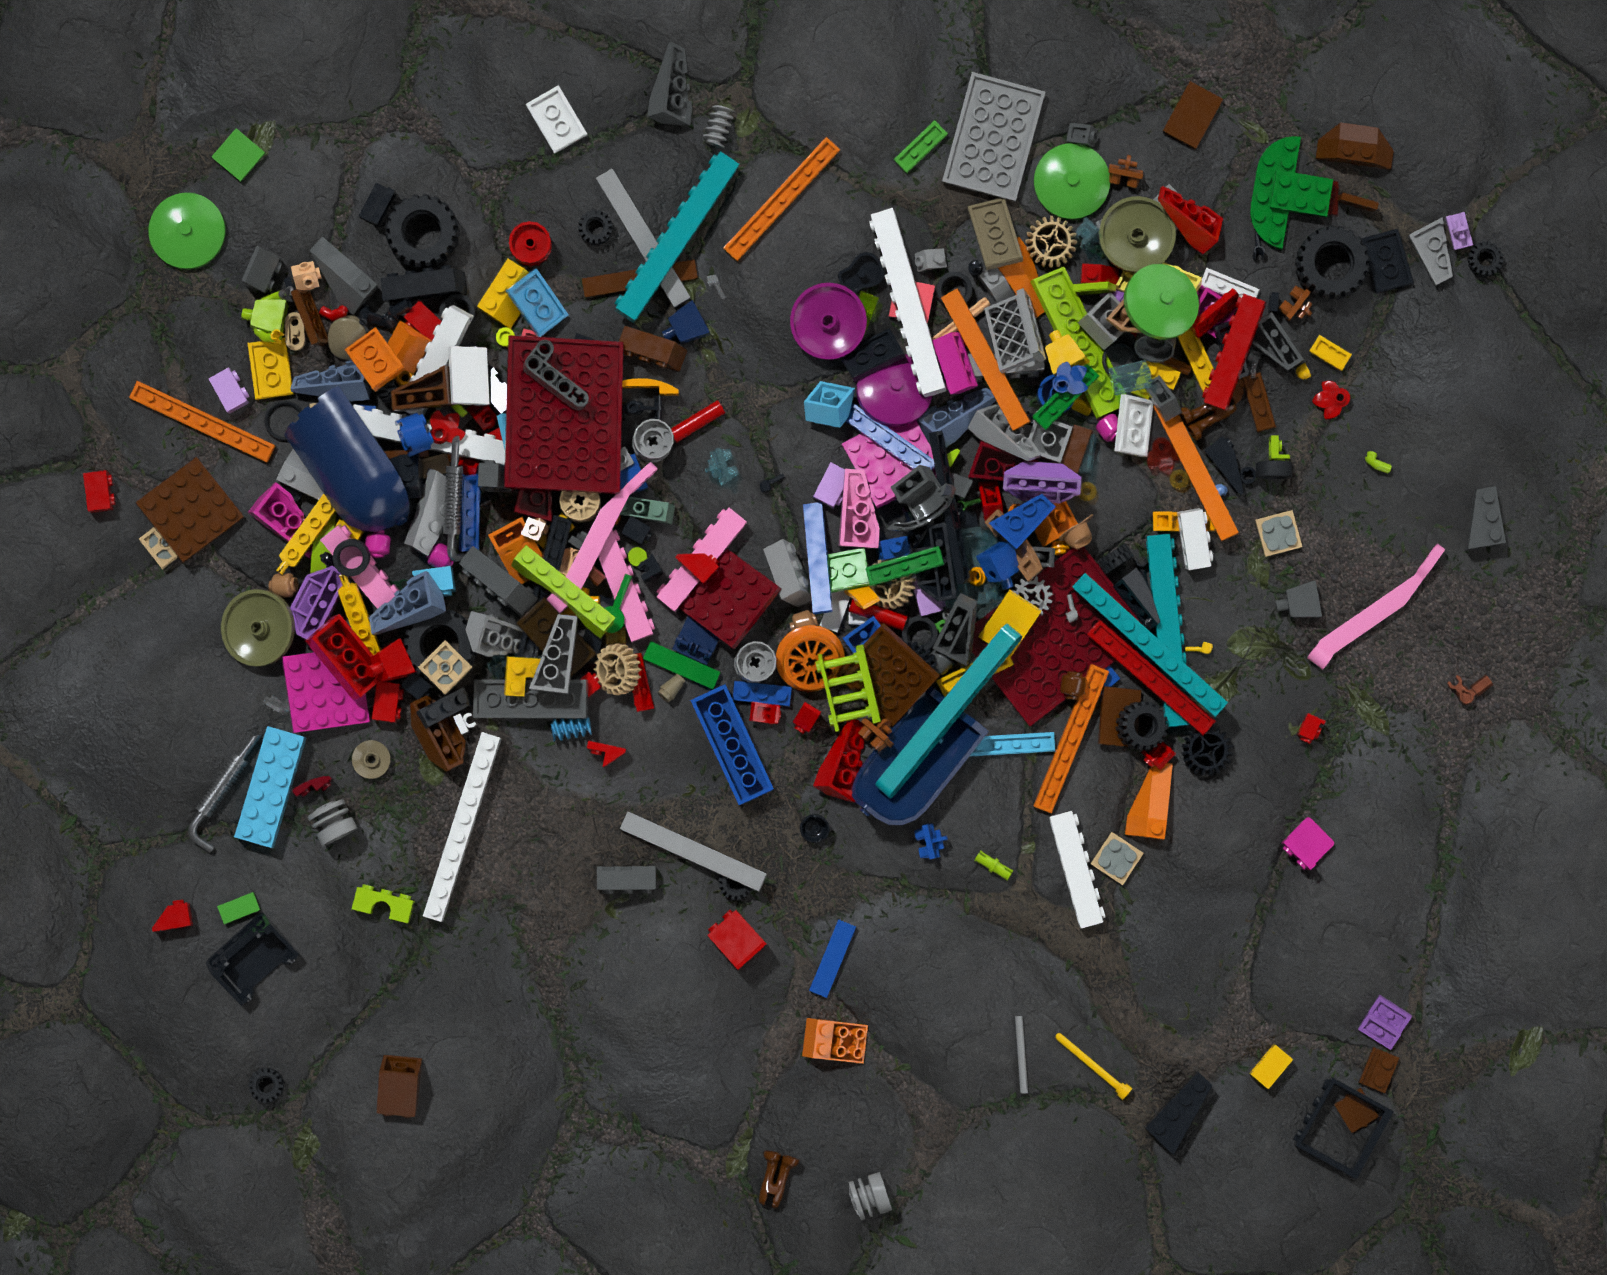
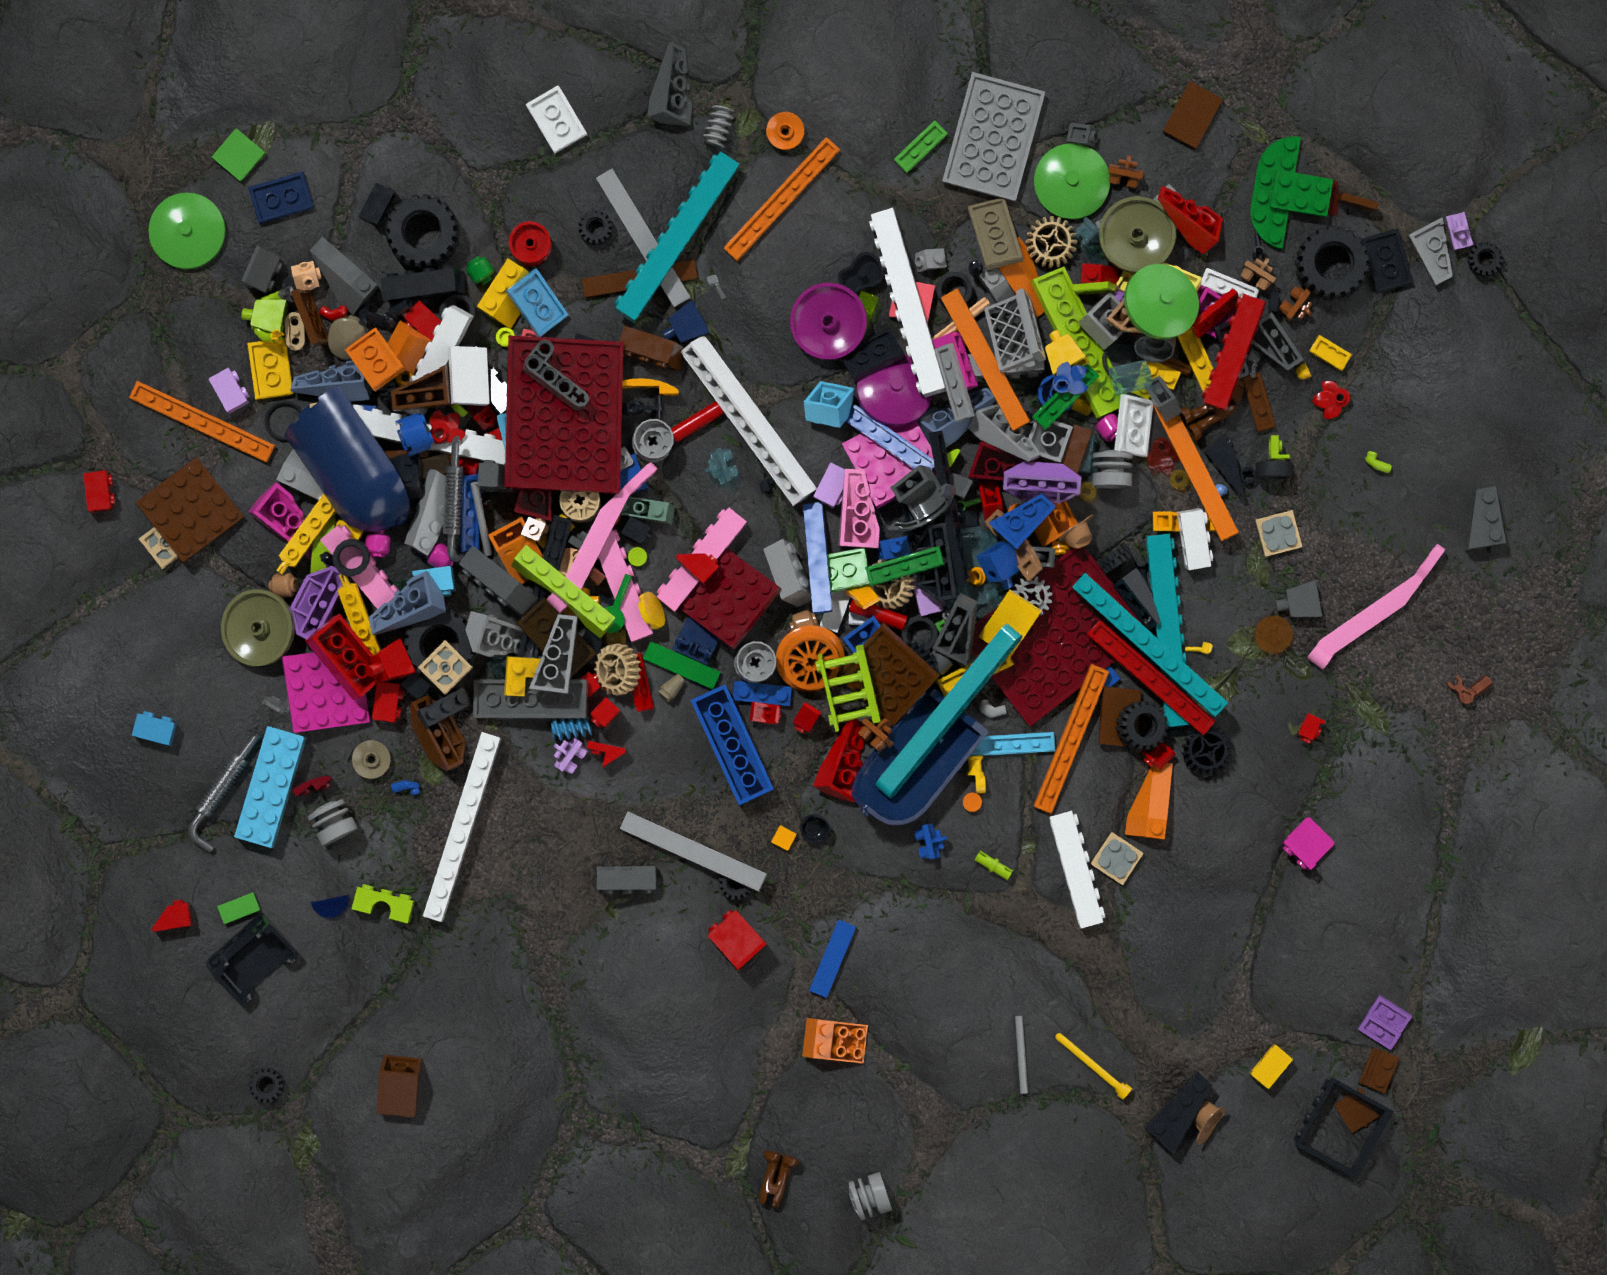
(154, 729): none -> dark azure brick
(281, 197): none -> dark blue tile
(331, 907): none -> clear blue tile
(406, 785): none -> blue arm
(462, 724): white tile -> none
(480, 270): none -> green head
(481, 518): none -> light grey bar
(566, 752): none -> lavender hips
(604, 713): none -> red brick
(651, 569): black hinge -> none
(651, 610): none -> yellow tile
(748, 420): none -> white brick
(783, 838): none -> light orange tile
(787, 121): none -> orange dish
(954, 382): none -> light grey tile
(972, 802): none -> orange tile
(975, 768): none -> yellow connector
(990, 711): none -> light grey arm
(1072, 615): light grey hand -> none
(1073, 685): reddish brown head -> none
(1112, 470): none -> light grey wheel
(1206, 1120): none -> medium nougat piece
(1251, 269): none -> medium nougat hips
(1273, 634): none -> clear orange tile
(1355, 146): reddish brown wedge -> none

